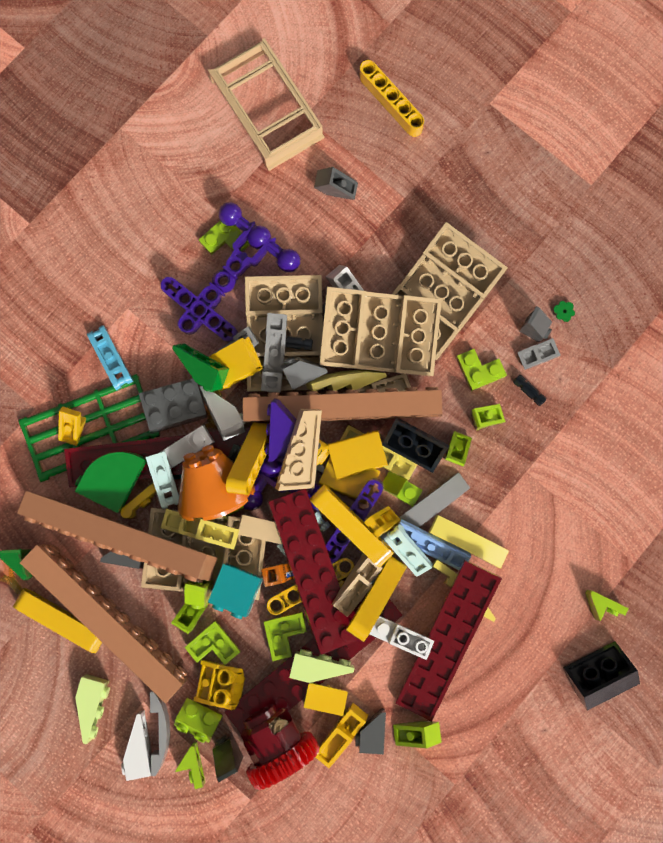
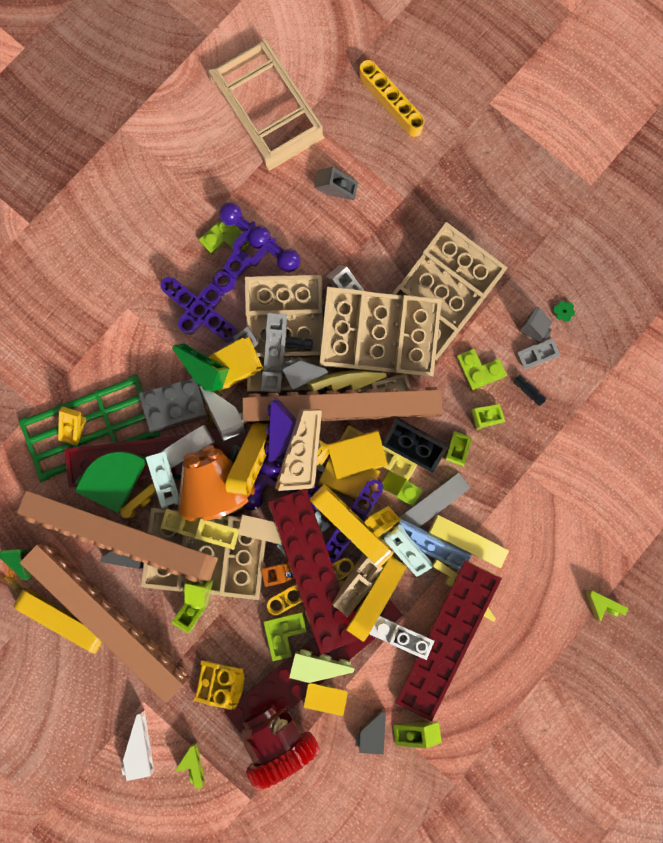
(89, 704): yellowish green slope -> none
(109, 357): medium azure plate -> none
(158, 756): light grey slope -> none
(197, 720): lime bracket -> none
(213, 639): lime plate -> none
(226, 757): pearl dark grey slope -> none
(235, 591): teal piece -> none
(341, 735): yellow slope -> none
(602, 675): black slope -> none

